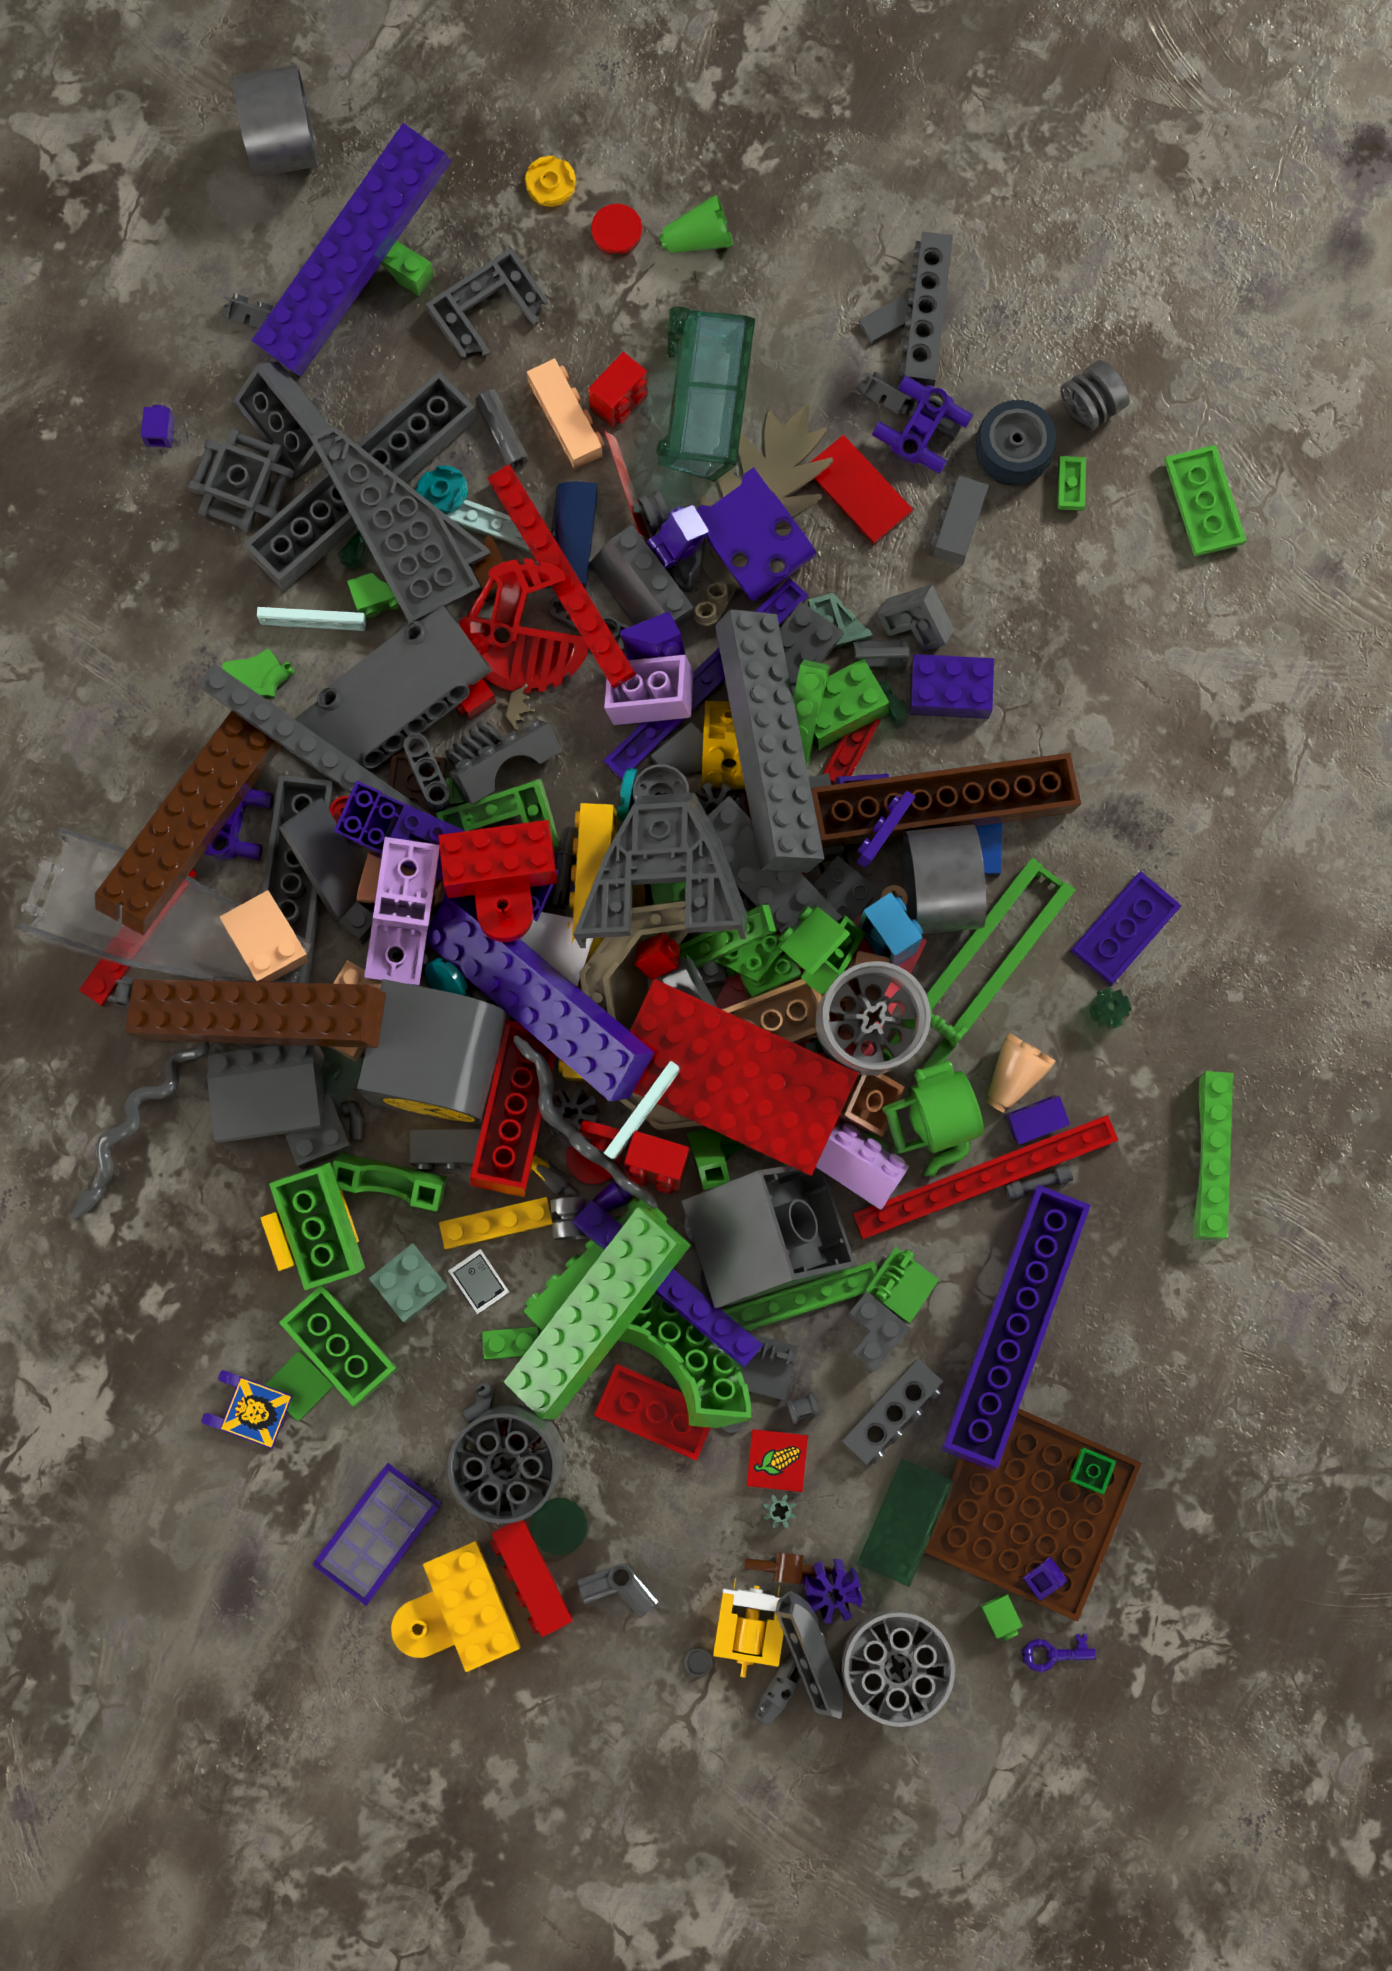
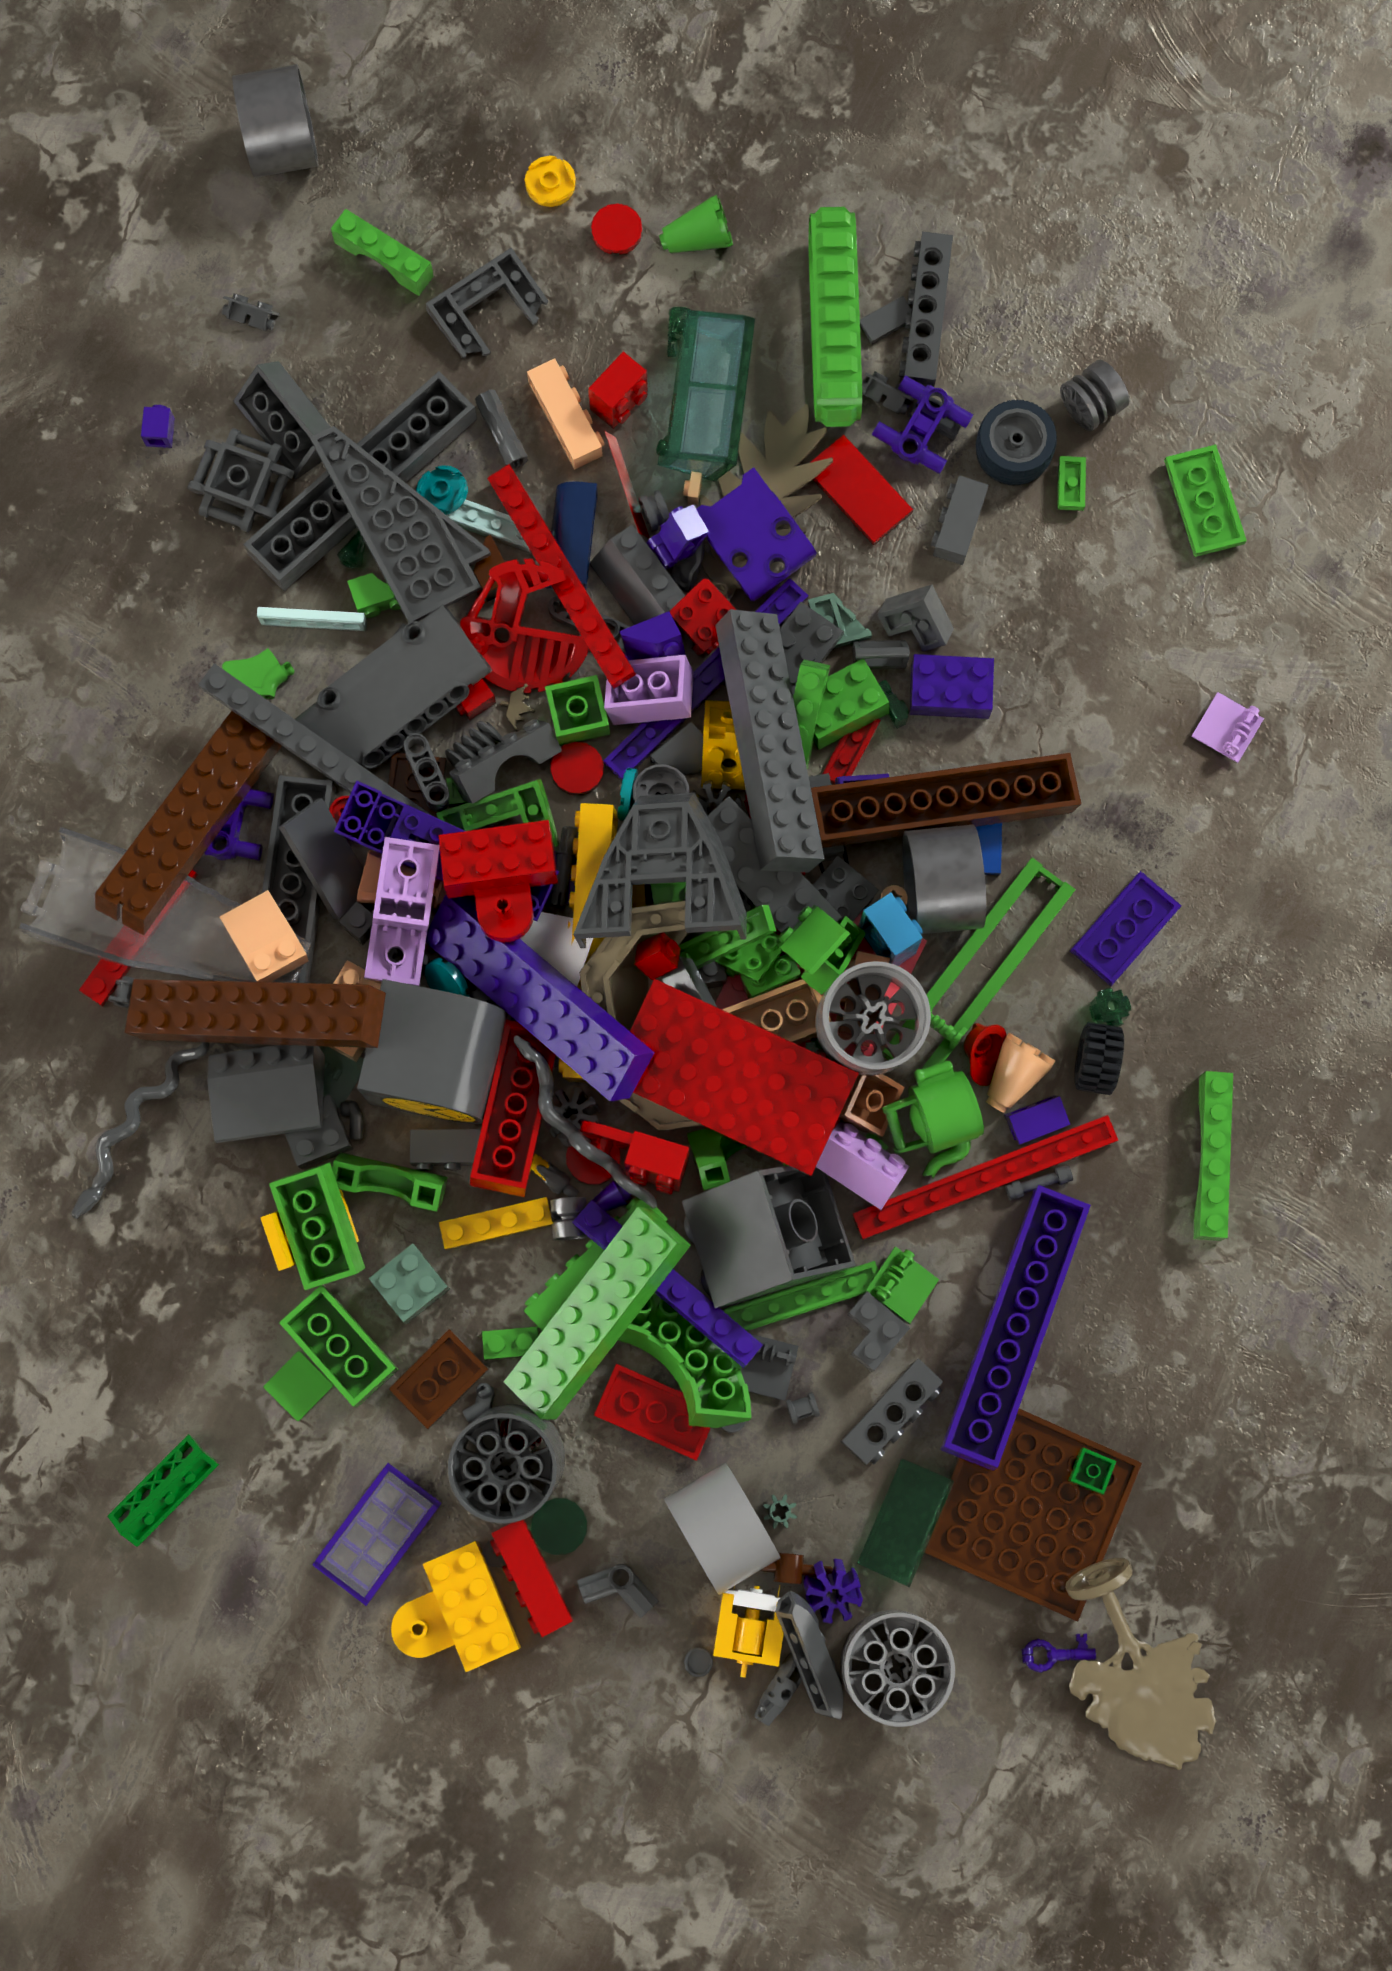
(164, 1493): none -> green fence
(253, 1412): flag -> none
(352, 249): dark purple brick -> none
(438, 1379): none -> reddish brown plate
(478, 1281): sticker -> none
(577, 710): none -> bright green brick
(577, 768): none -> red tile
(642, 1110): light aqua tile -> none
(693, 487): none -> light nougat plate
(699, 613): none -> red bracket
(722, 1528): none -> light grey wheel
(777, 1460): red tile -> none
(835, 317): none -> bright green piece
(883, 828): dark purple plate -> none
(983, 1049): none -> red piece
(1001, 1617): bright green brick -> none
(1045, 1578): dark purple slope -> none
(1099, 1058): none -> black tyre
(1152, 1705): none -> dark tan plant
(1228, 727): none -> lavender hinge

